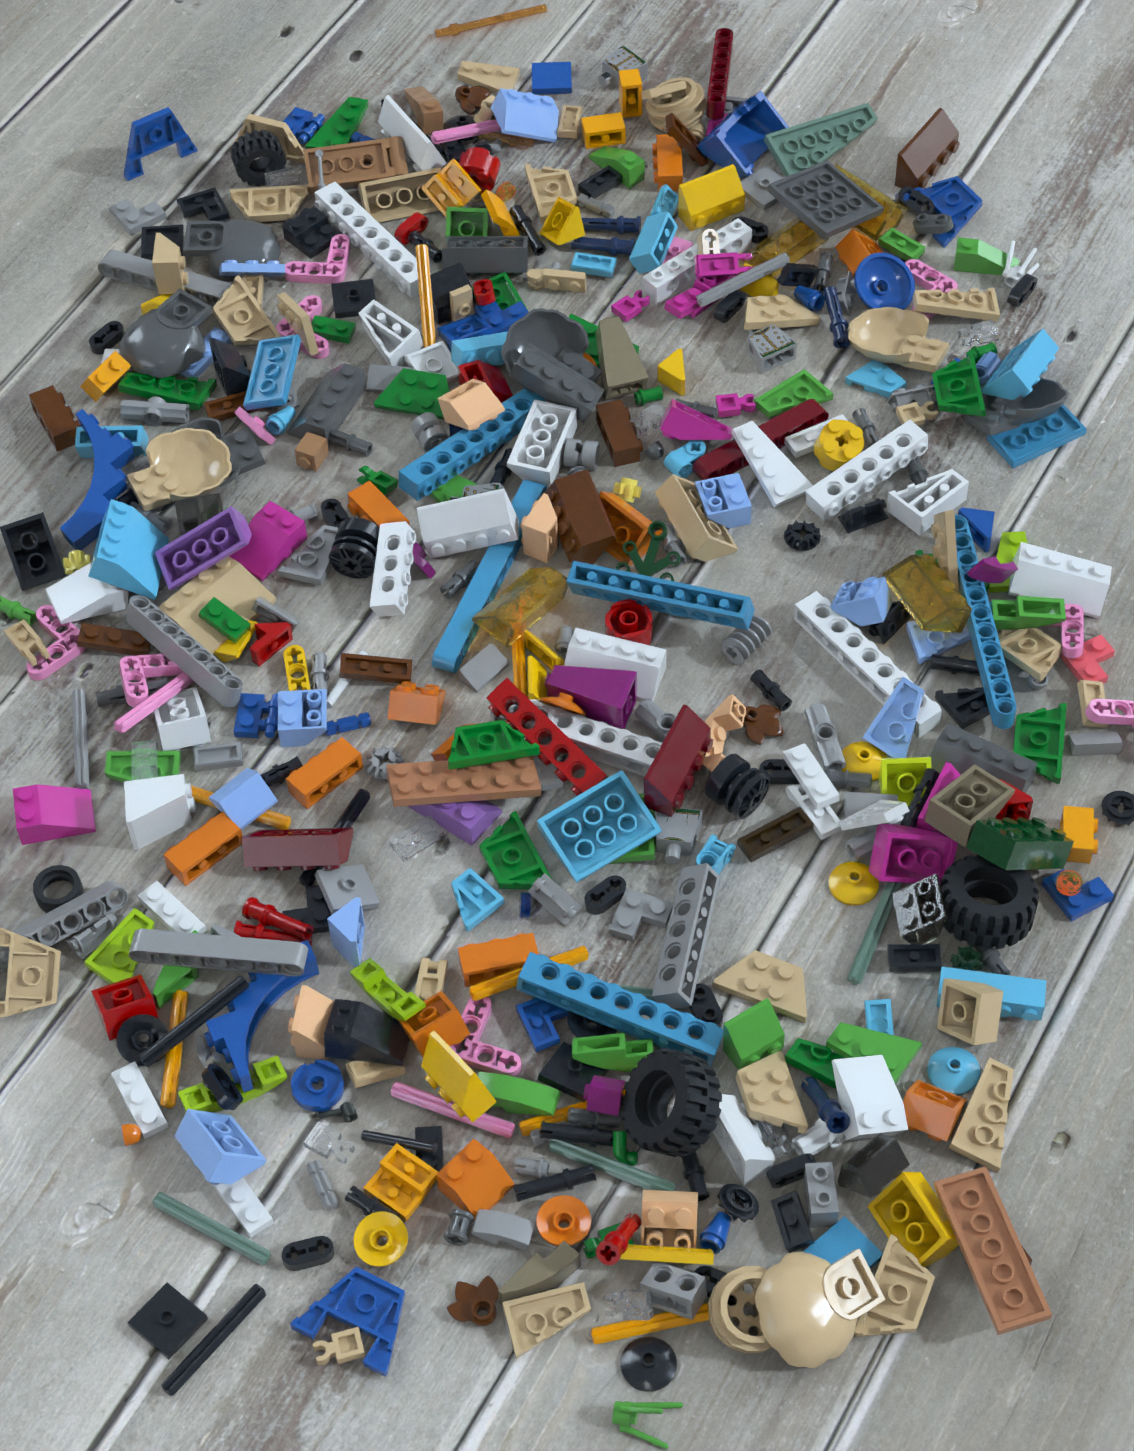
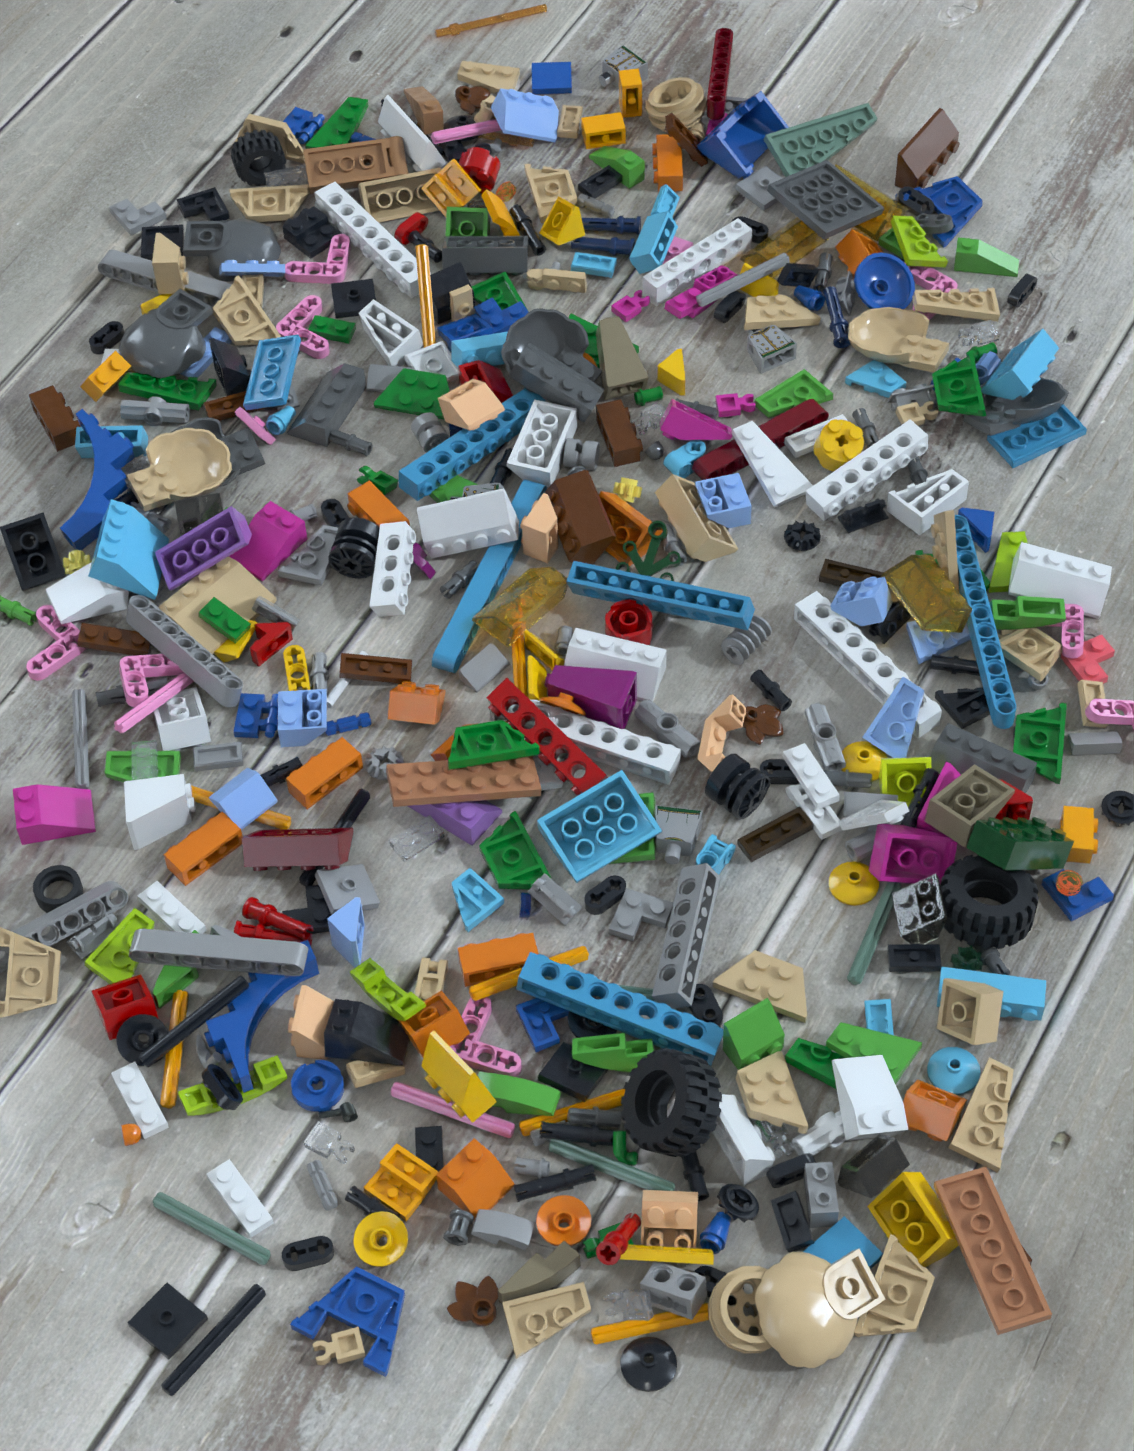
(26, 641): tan hinge -> none
(154, 134): blue wing -> none
(218, 1146): light blue slope -> none
(299, 321): tan wing -> none
(311, 451): medium nougat brick -> none
(319, 154): light grey hinge -> none
(408, 1143): black bar -> none
(484, 292): red beam -> none
(604, 1095): magenta brick -> none
(627, 1413): bright green plant -> none
(664, 91): tan plate -> none
(677, 762): dark red slope -> none
(705, 246): tan beam -> none
(711, 198): yellow slope -> none
(720, 264): dark pink hinge -> none
(828, 1109): dark blue pin -> none
(838, 573): none -> dark brown plate
(914, 245): none -> lime wing
(991, 571): magenta slope -> none
(1014, 274): white plant -> none

